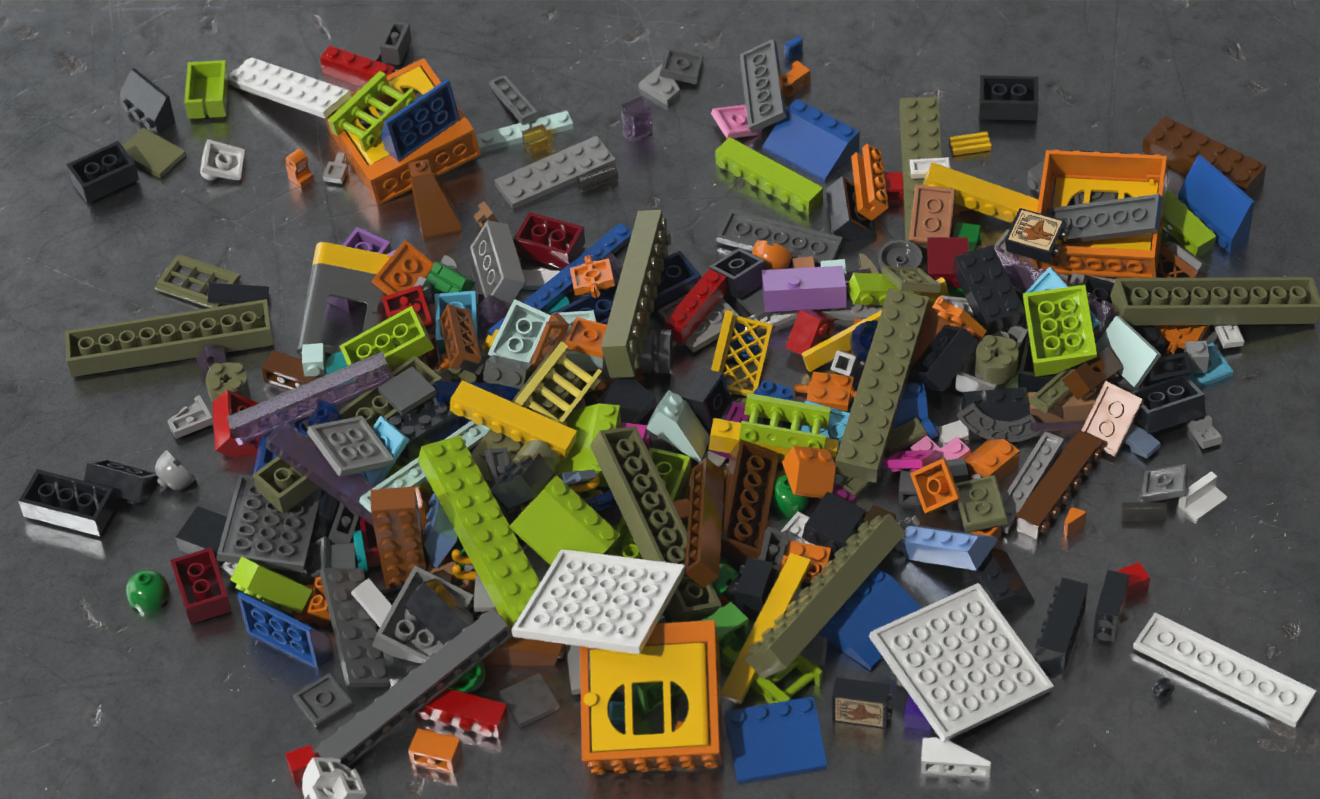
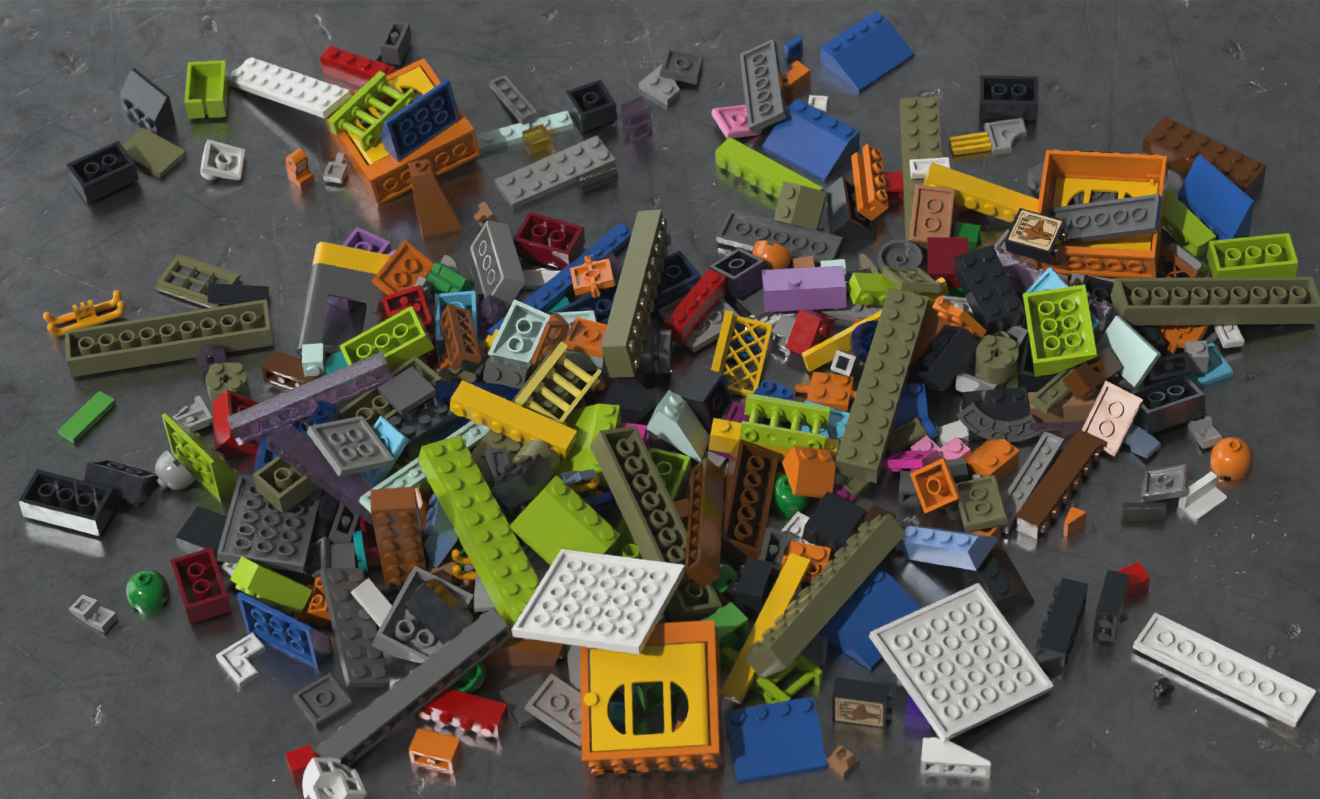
(86, 315): none -> light orange piece
(86, 417): none -> bright green tile
(93, 614): none -> light grey slope
(200, 459): none -> lime slope
(237, 657): none -> white tile
(558, 707): none -> light grey plate
(591, 105): none -> black brick
(782, 330): none -> light grey brick
(800, 205): none -> olive slope
(819, 102): none -> white tile
(842, 761): none -> medium nougat tile
(865, 52): none -> blue slope
(1004, 134): none -> light grey tile
(1231, 458): none -> orange cylinder
(1253, 257): none -> lime brick

